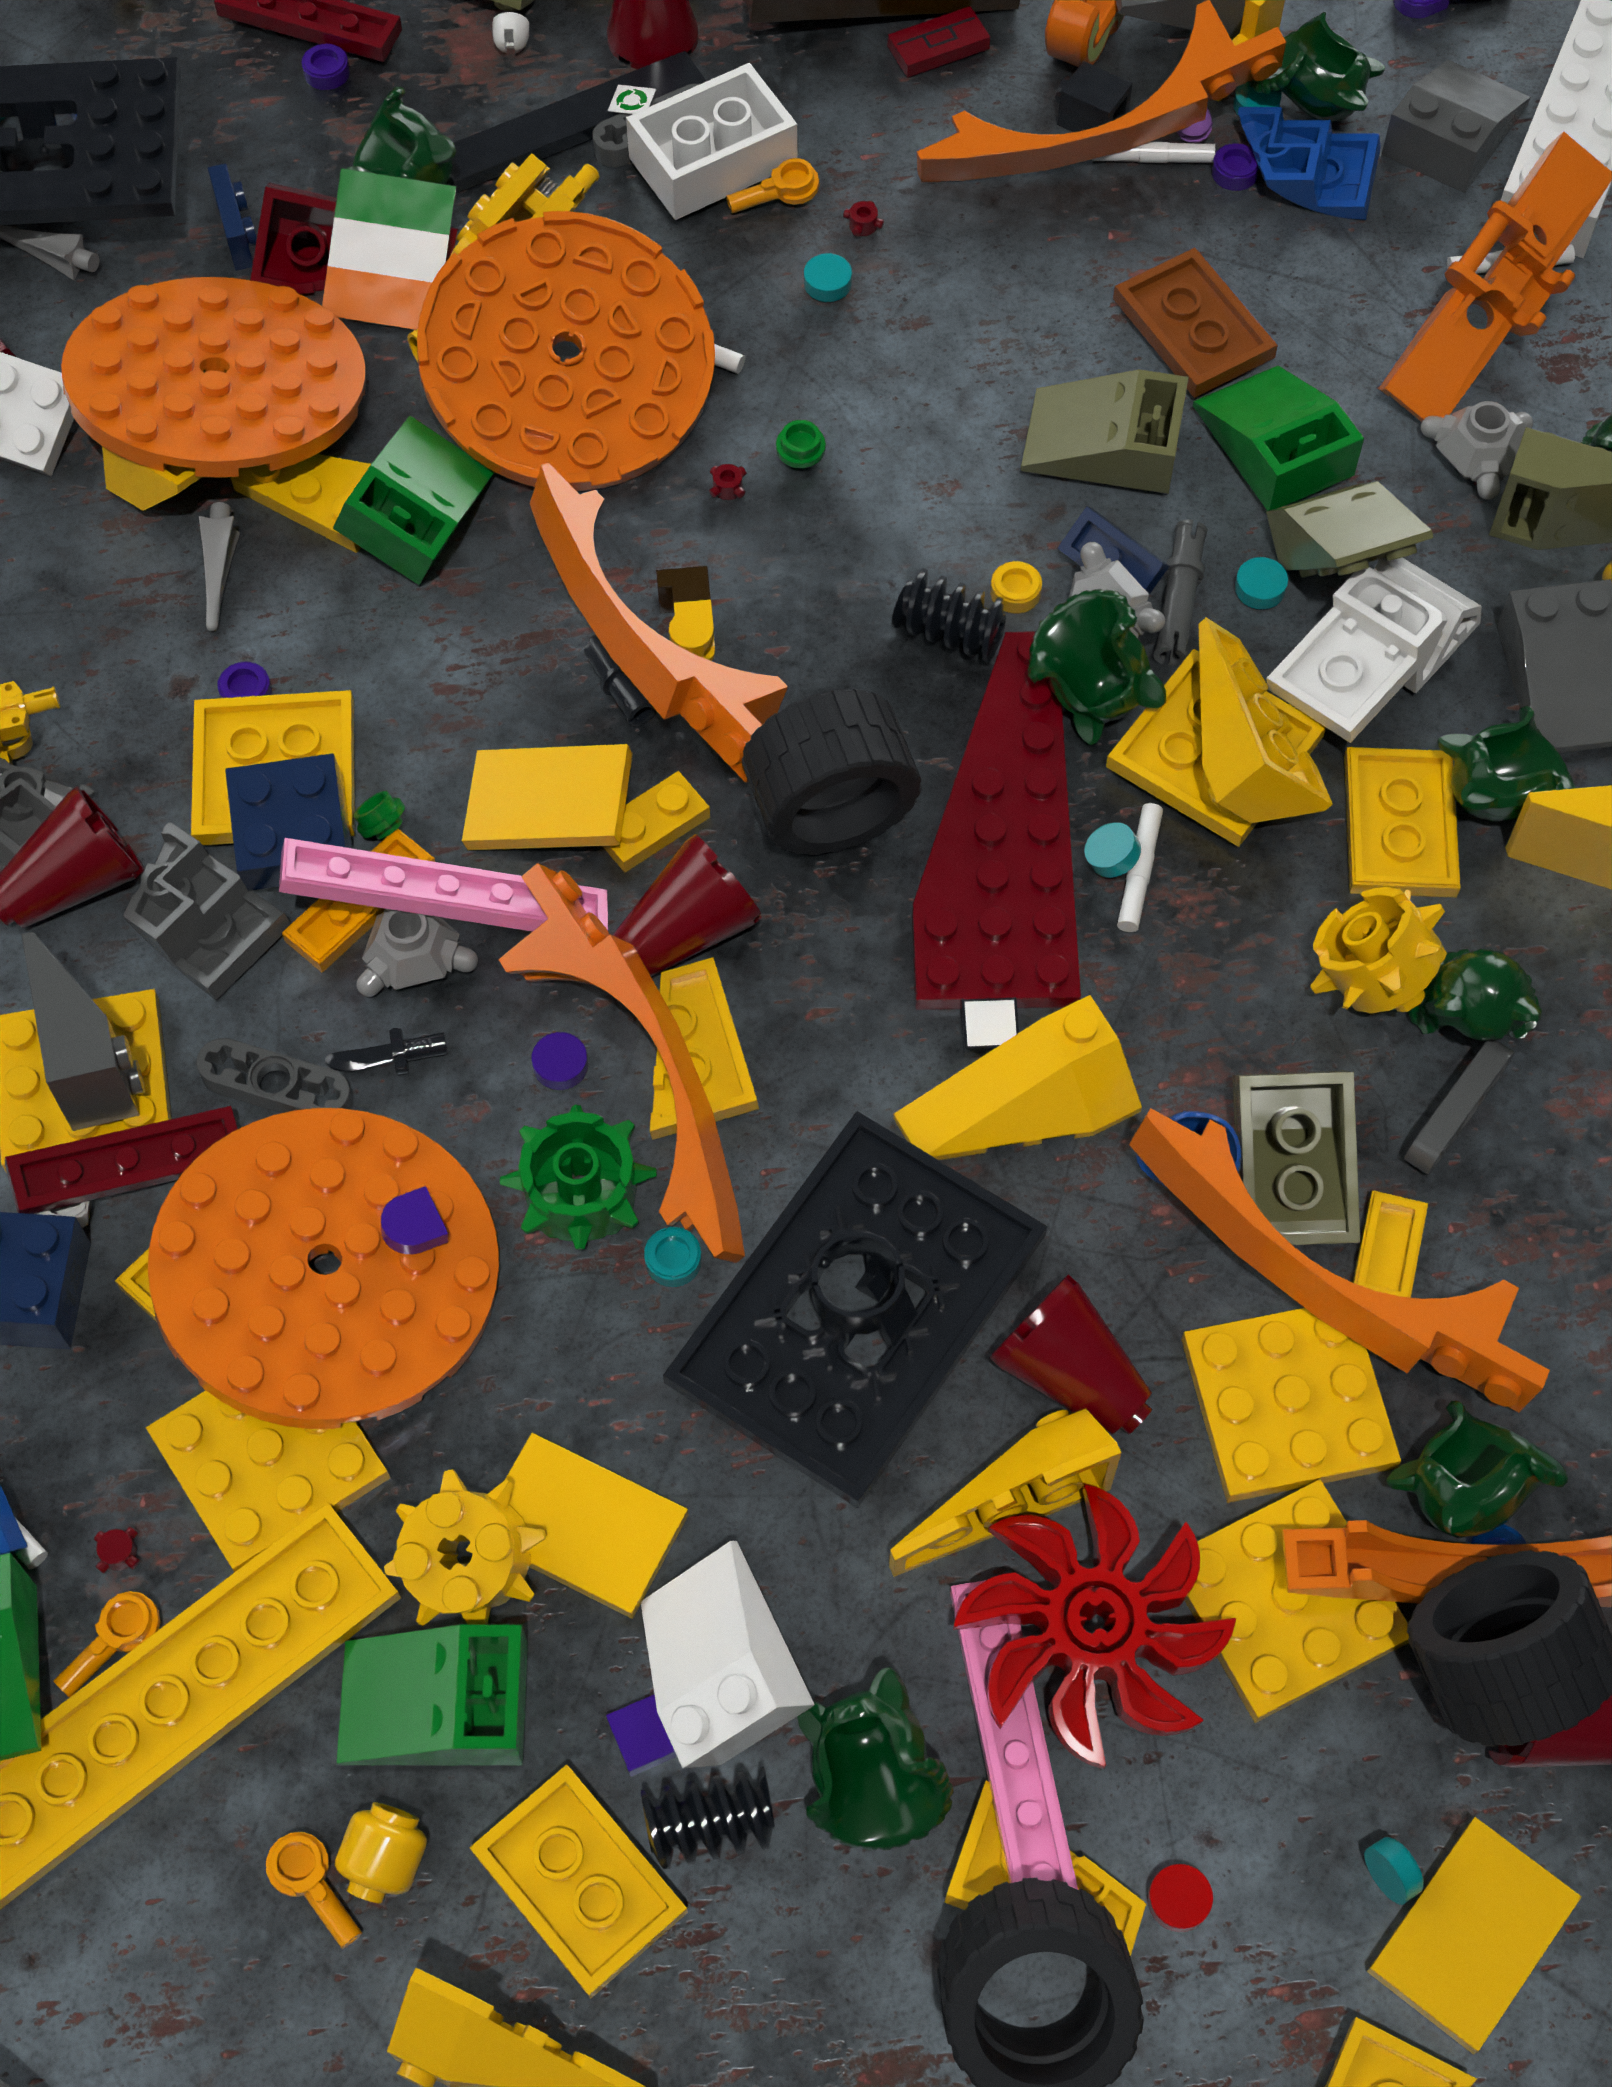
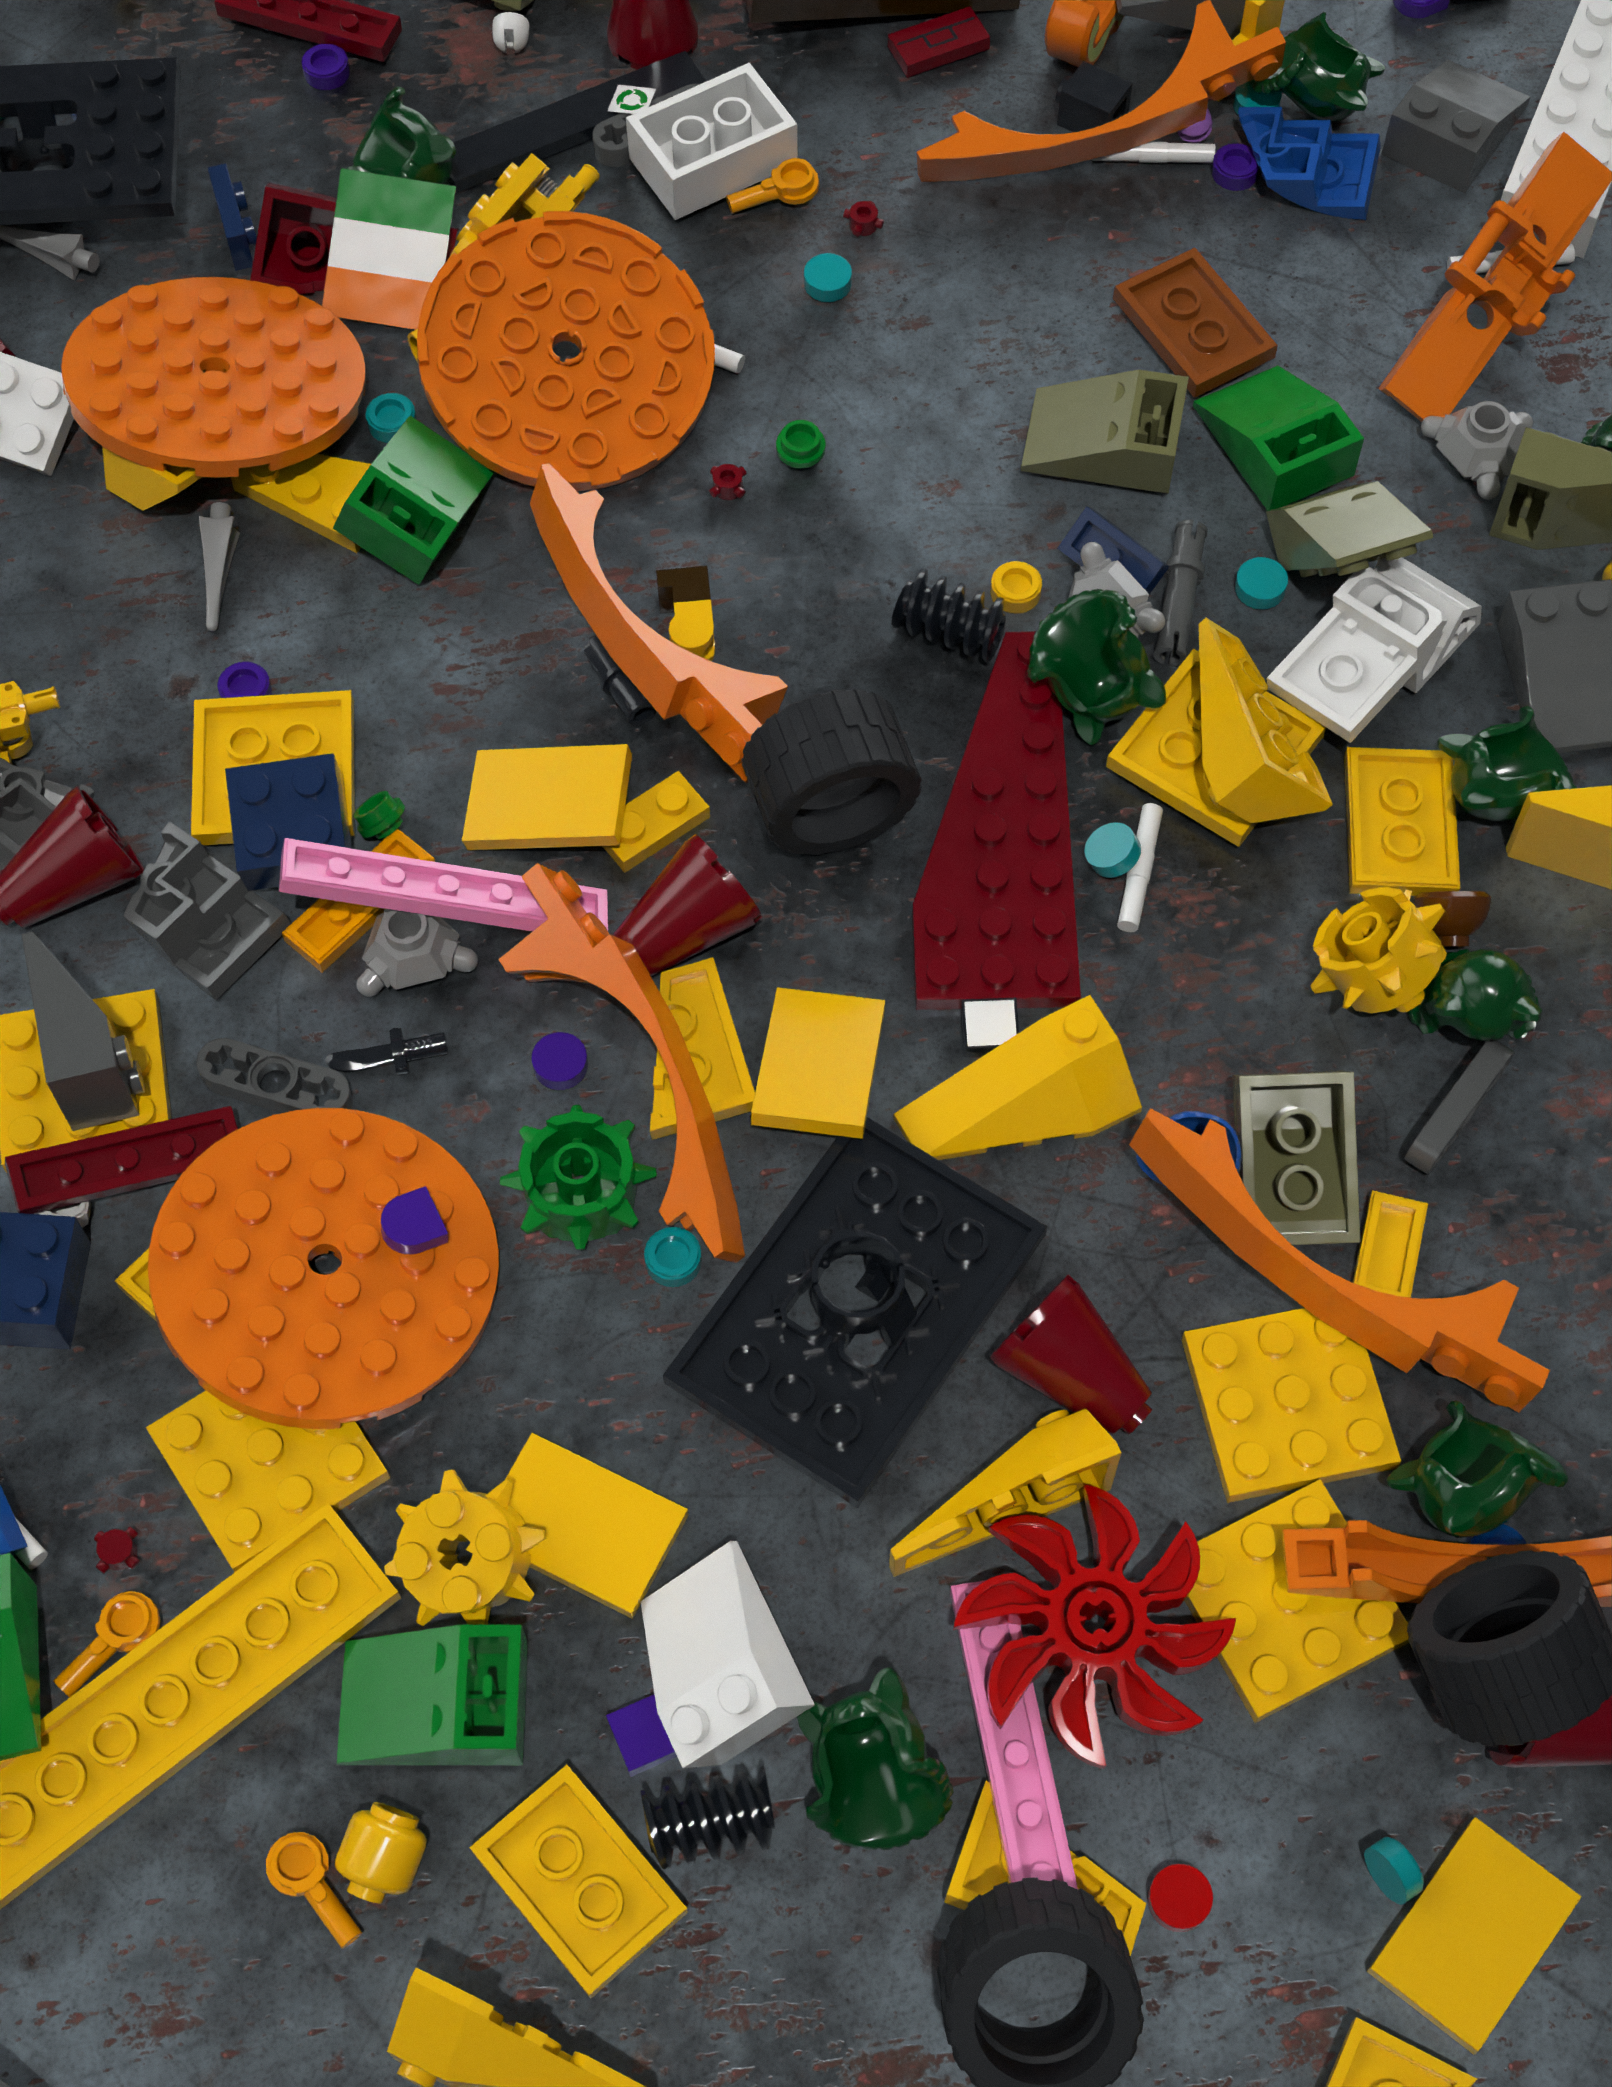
(387, 414): none -> teal tile
(818, 1063): none -> yellow tile
(1462, 917): none -> reddish brown brick

